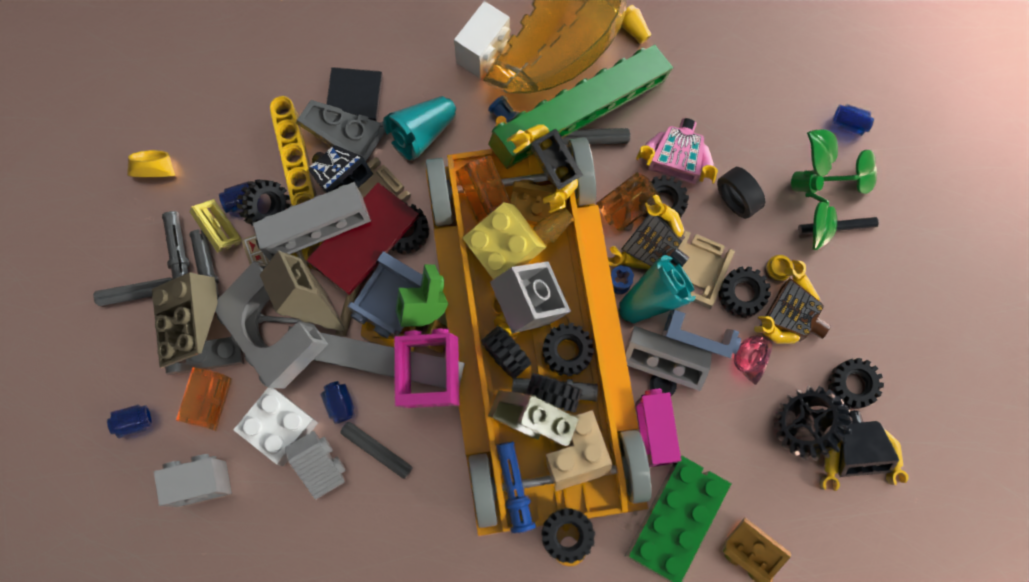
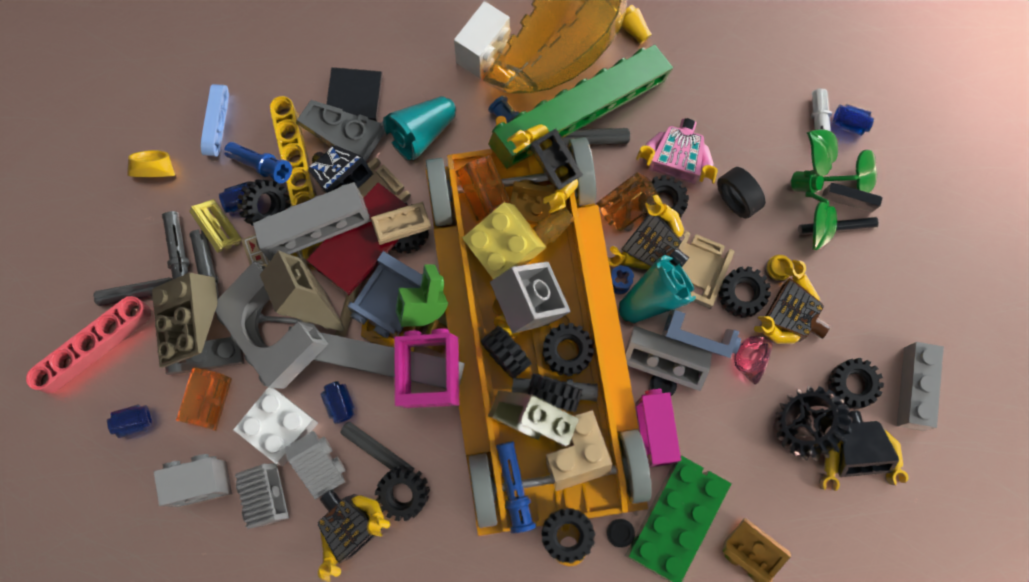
(76, 346): none -> coral beam
(214, 120): none -> light blue beam
(261, 495): none -> light grey brick
(265, 163): none -> blue pin
(347, 529): none -> torso
(391, 504): none -> black tyre
(401, 223): none -> tan plate
(620, 533): none -> black plate
(821, 109): none -> white axle
(852, 197): none -> black tile
(920, 386): none -> light grey brick

